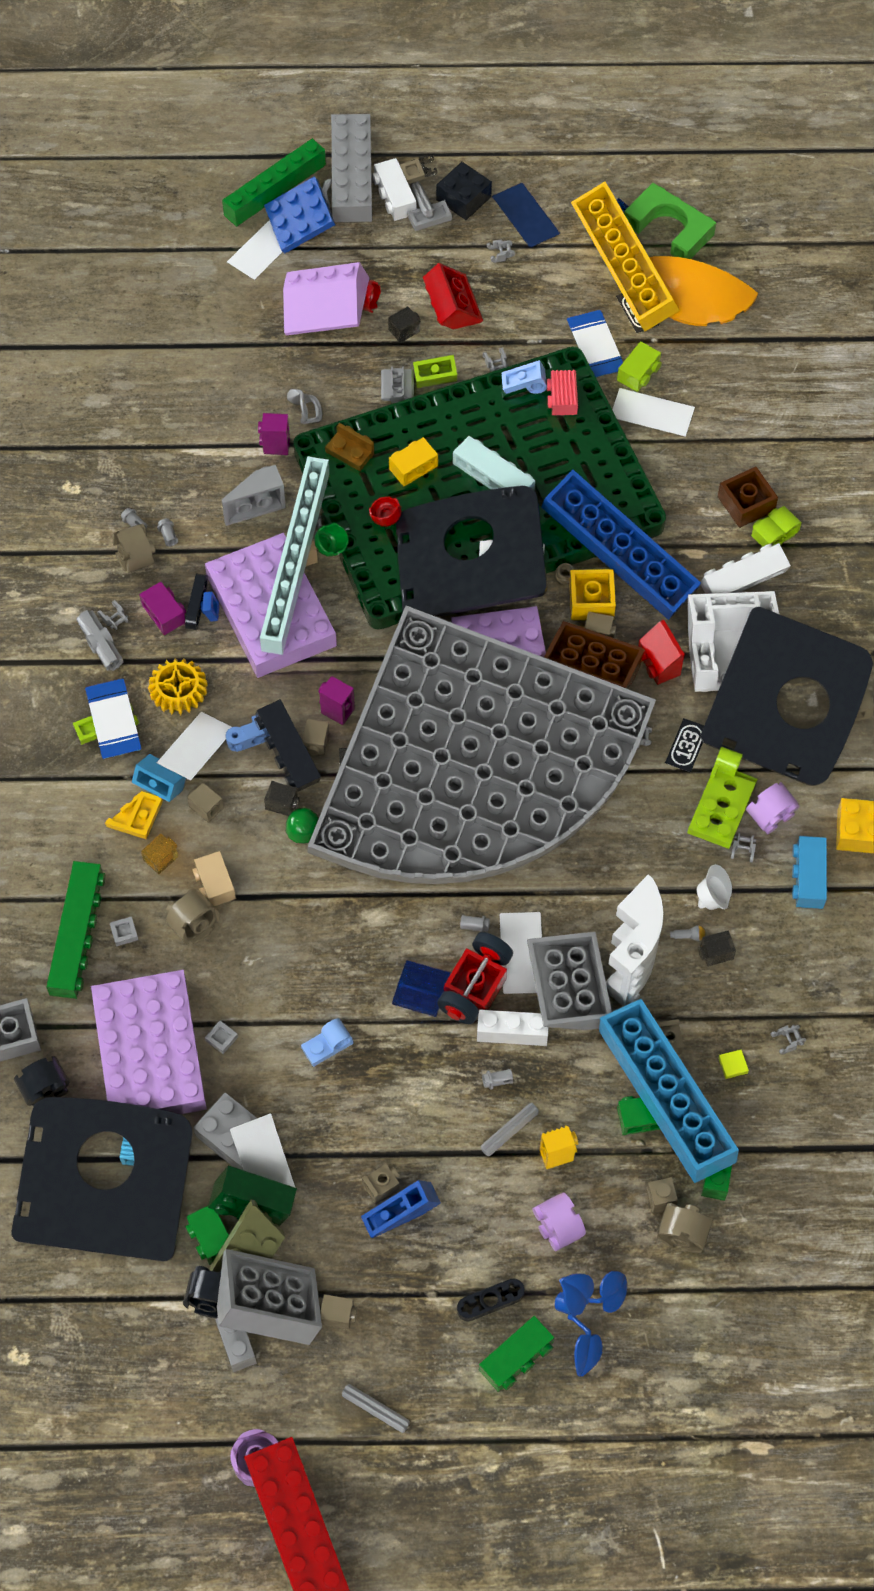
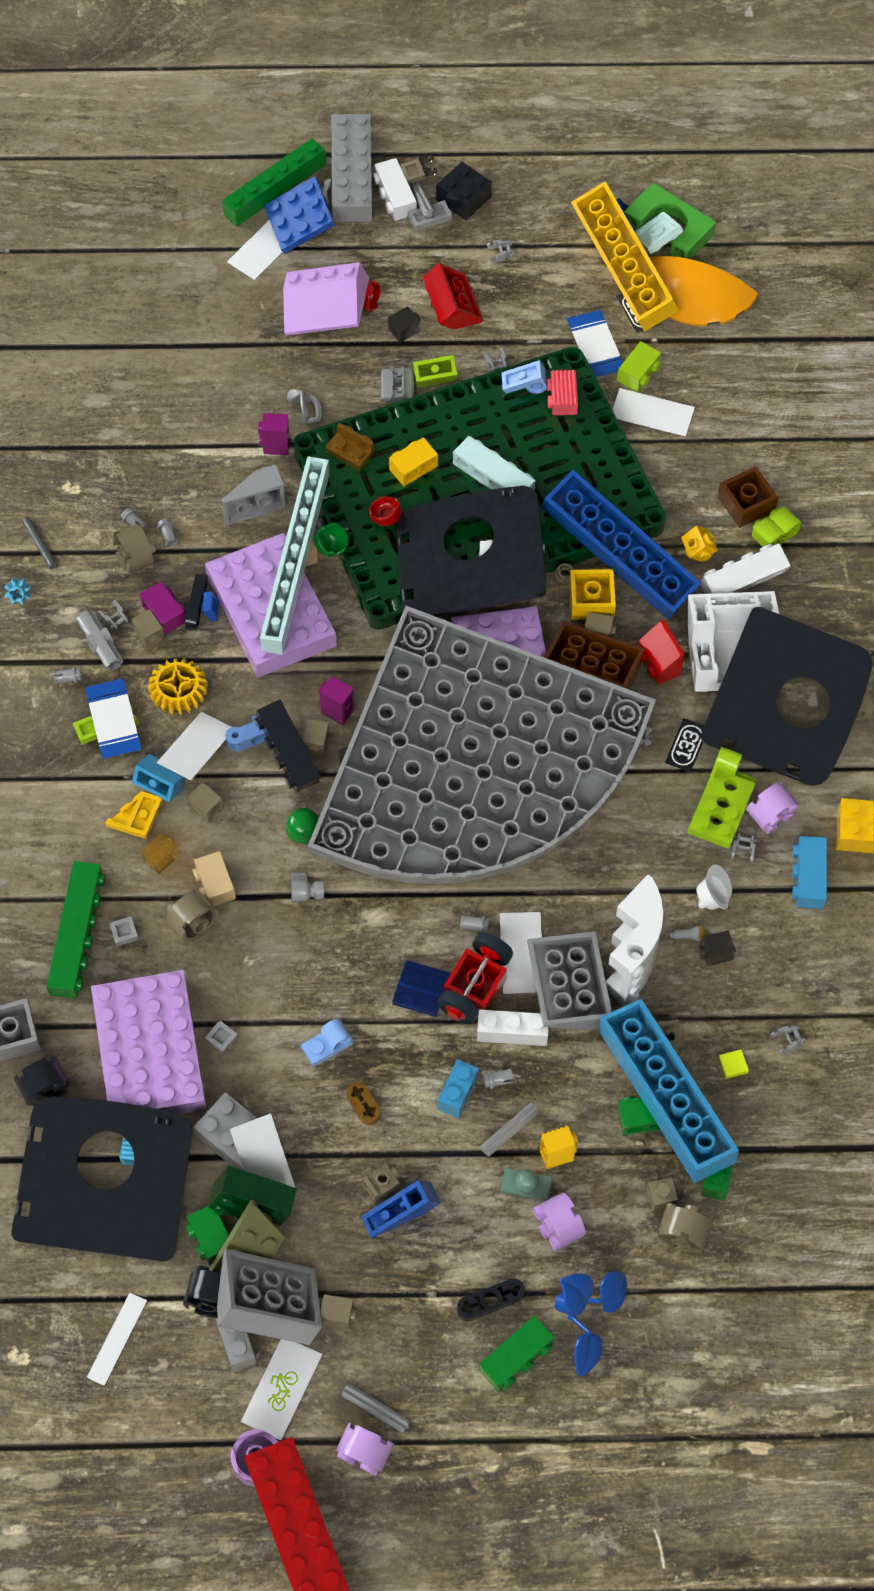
(23, 593): none -> medium azure gear
(39, 542): none -> dark grey bar
(67, 675): none -> light grey pin
(116, 1339): none -> white sticker
(148, 629): none -> dark tan brick
(281, 798): clear smoke brick -> none
(281, 1388): none -> white sticker
(303, 890): none -> light grey piece
(365, 1448): none -> lavender brick
(368, 1101): none -> pearl gold beam
(458, 1089): none -> dark azure brick
(526, 215): dark blue sticker -> none
(526, 1184): none -> sand green tile
(658, 232): none -> light aqua plate
(699, 544): none -> yellow brick

